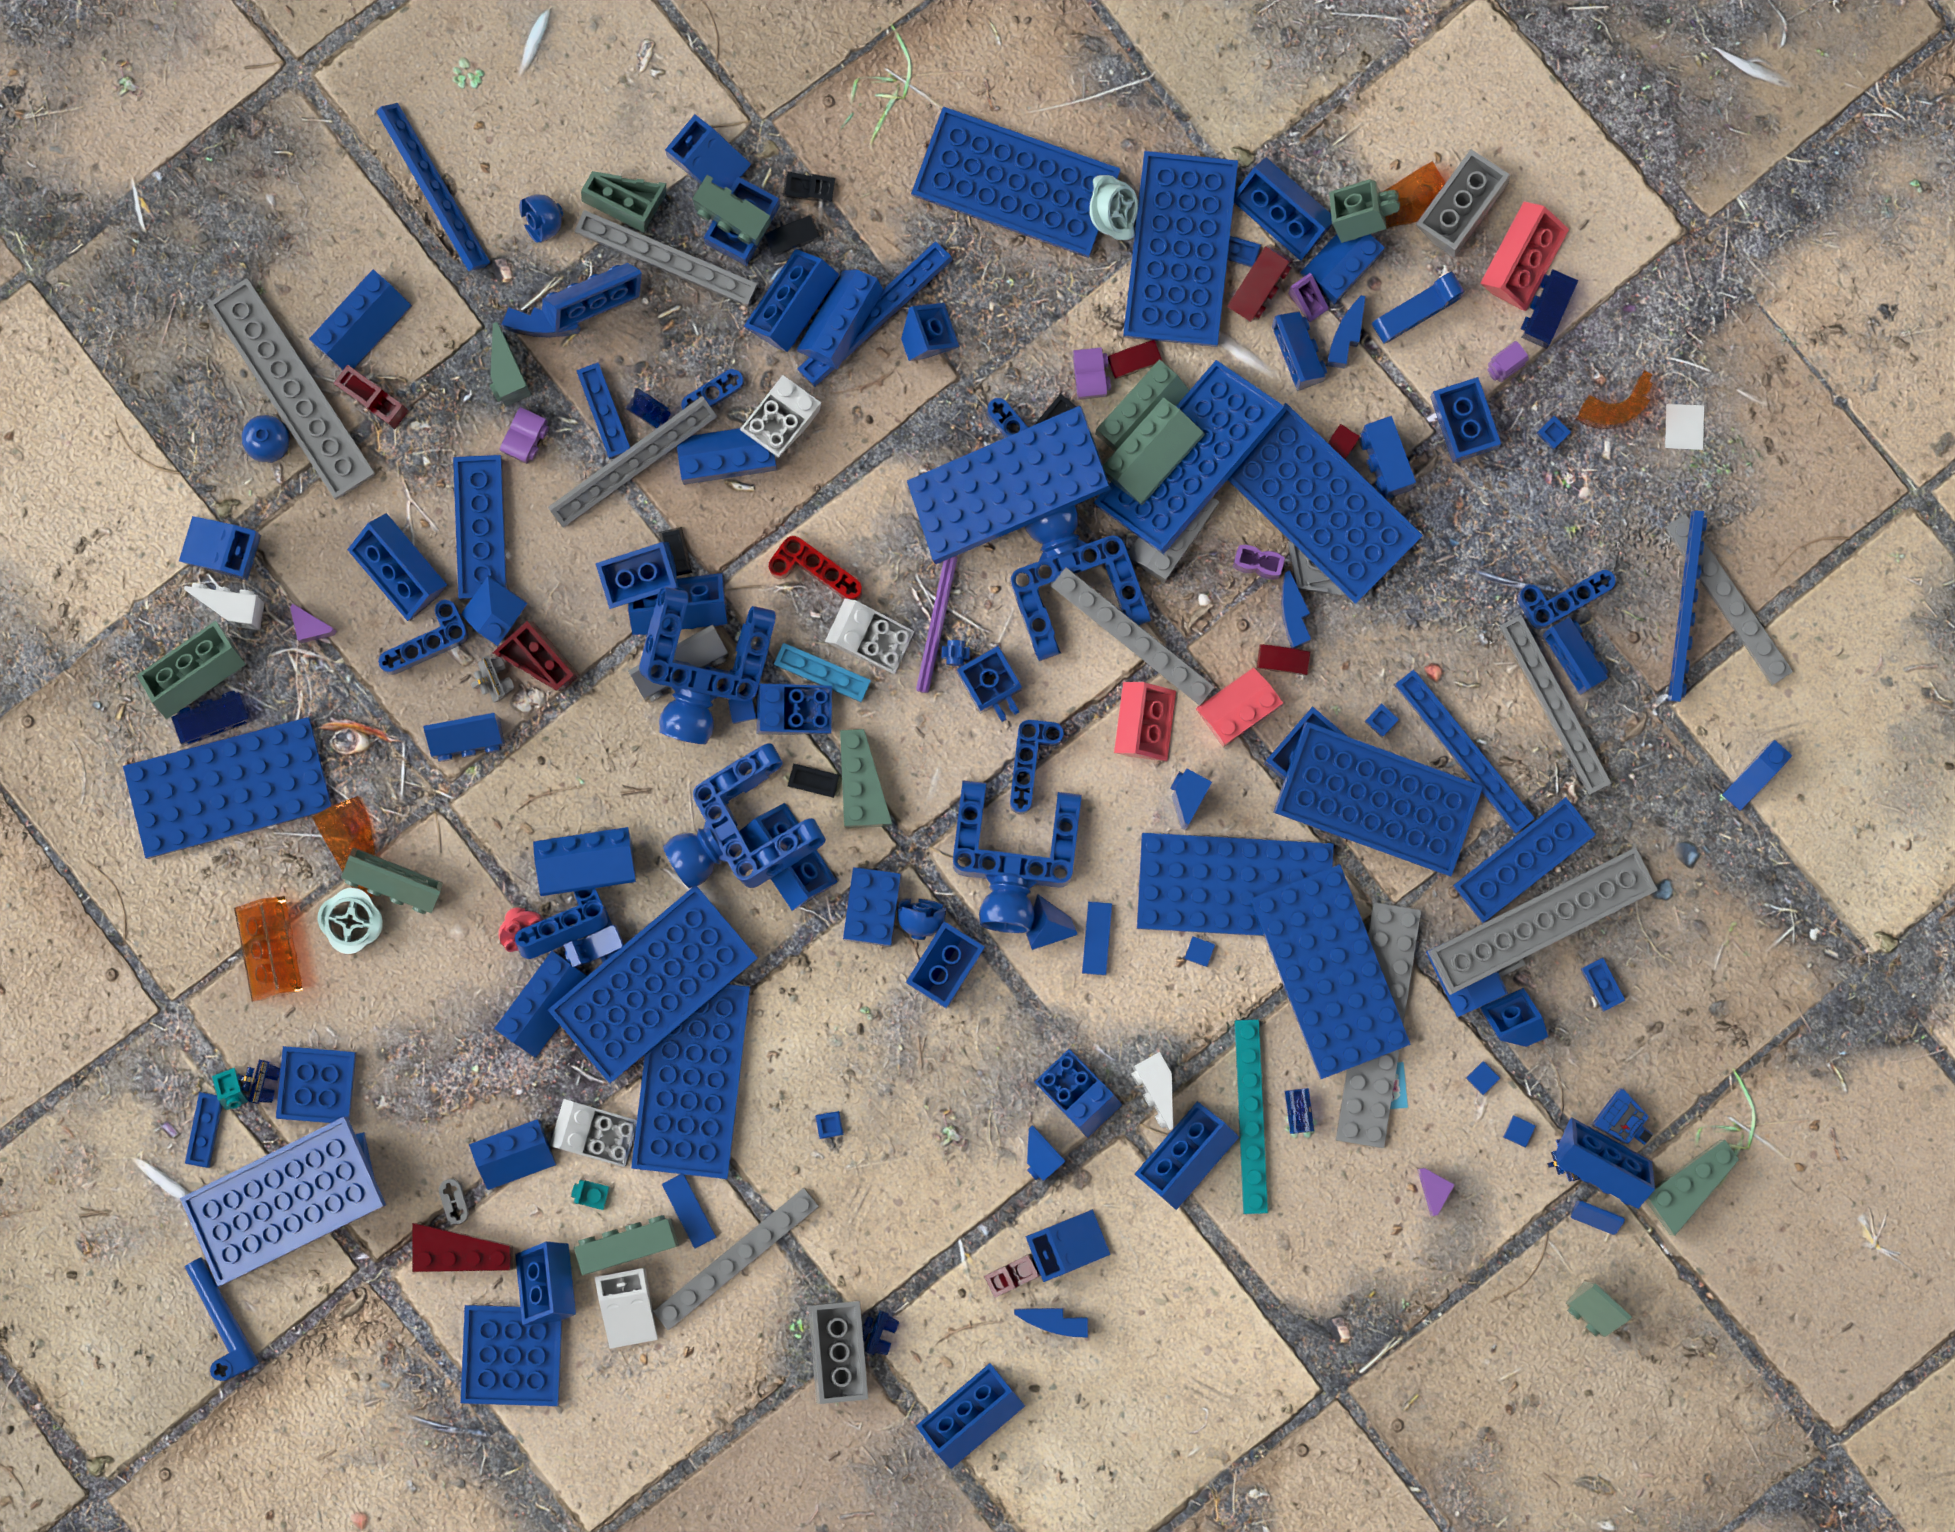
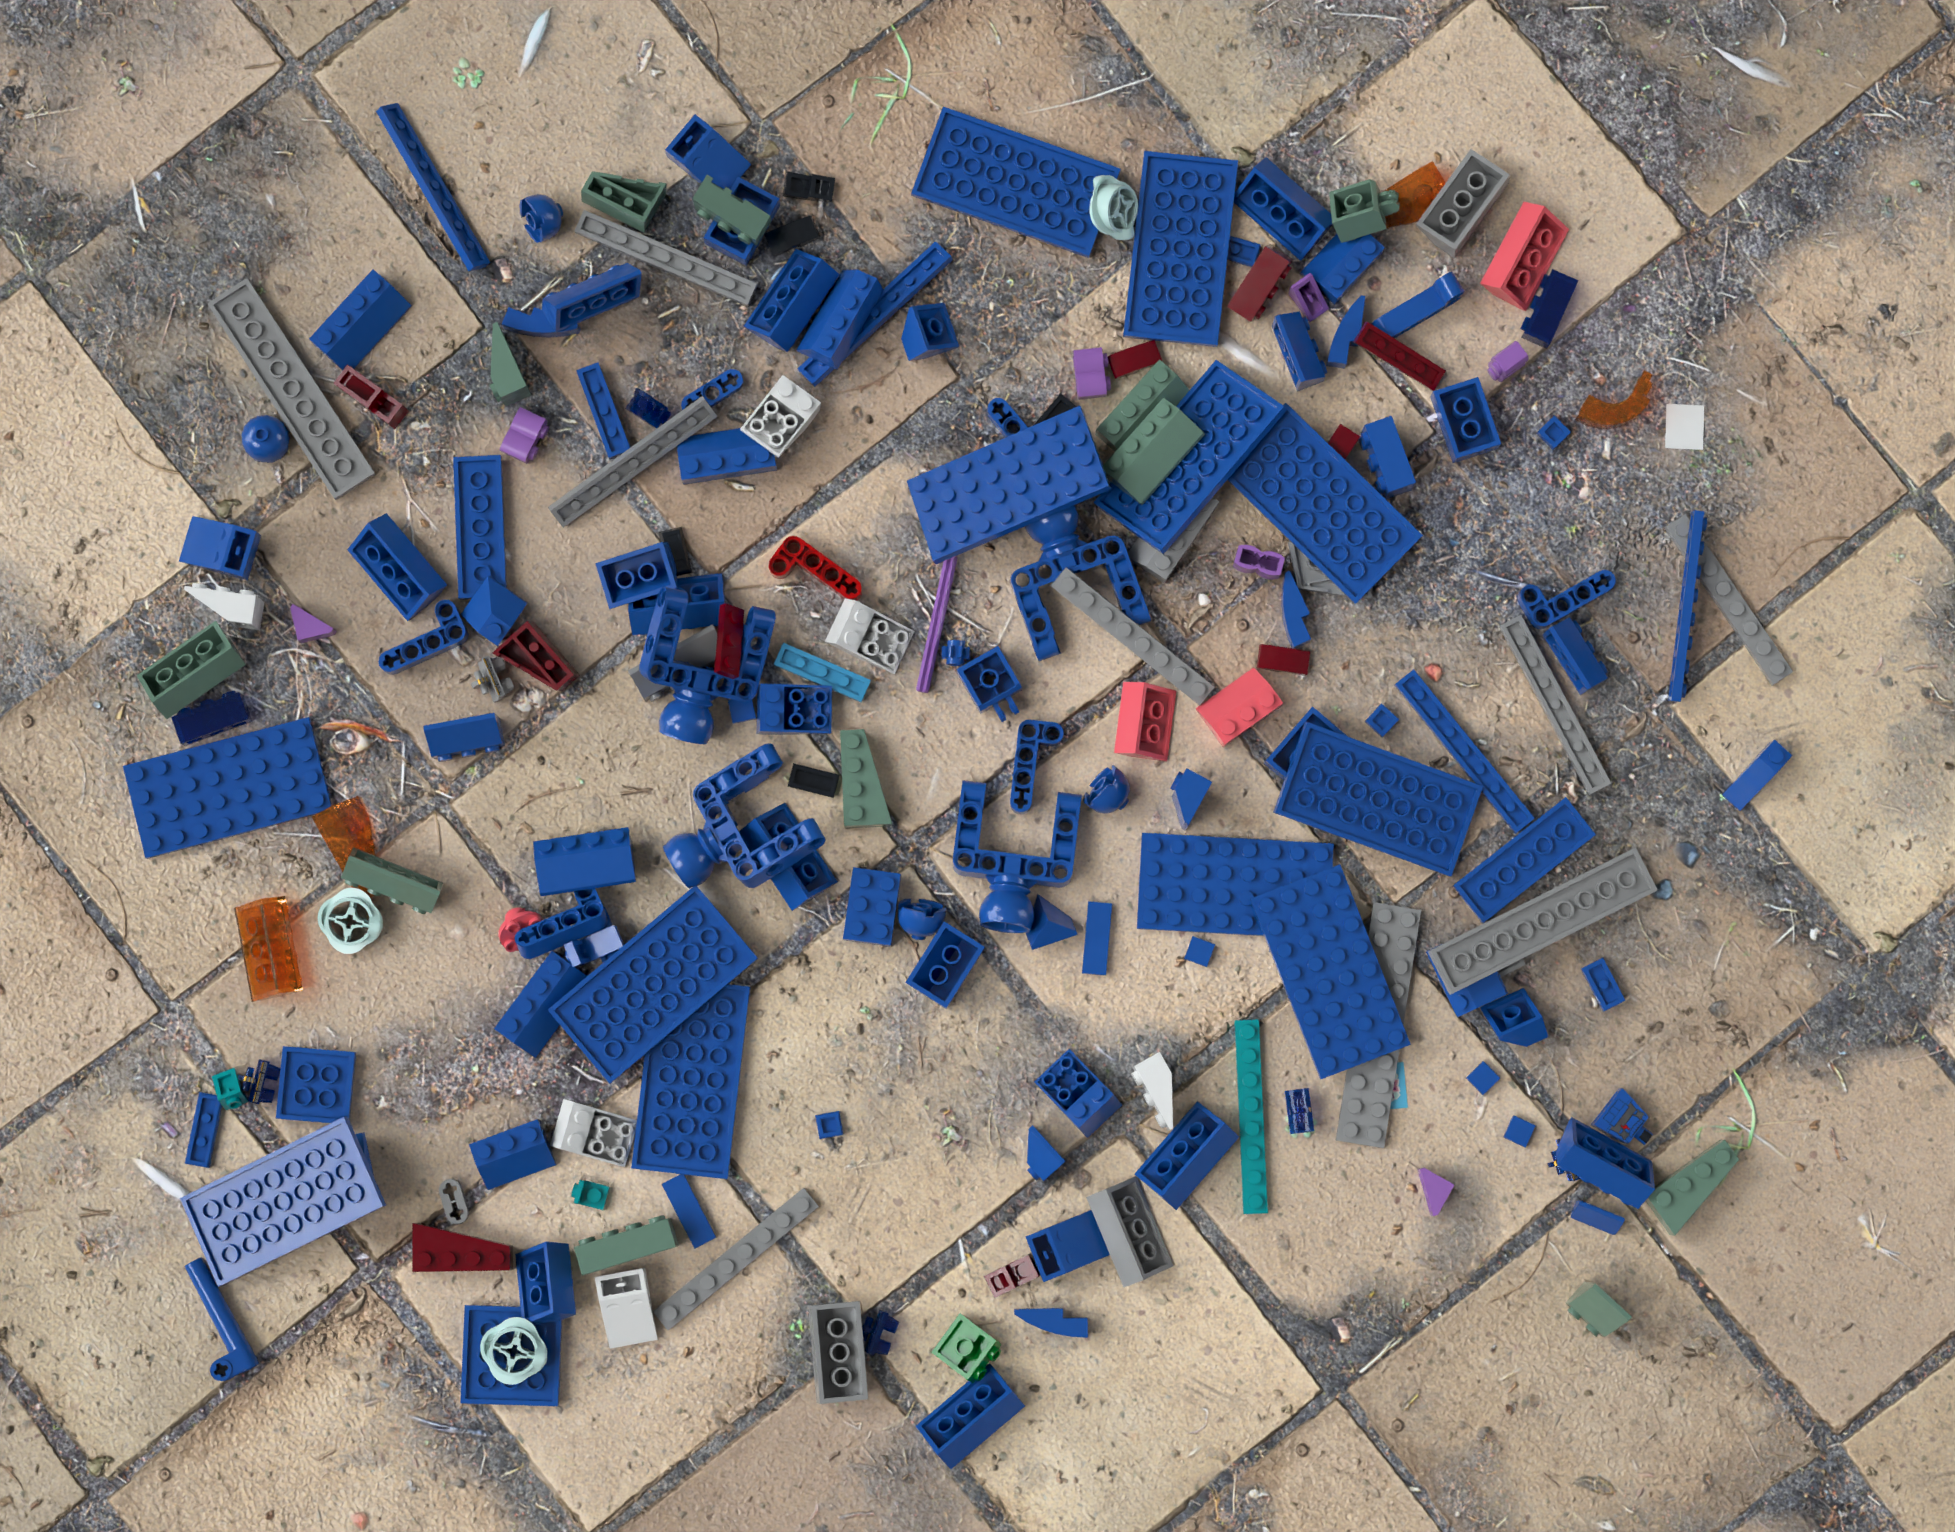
(508, 1375): none -> light aqua piece
(729, 641): none -> dark red plate
(967, 1349): none -> plate
(1109, 791): none -> blue cylinder
(1130, 1231): none -> light grey slope
(1399, 356): none -> dark red plate

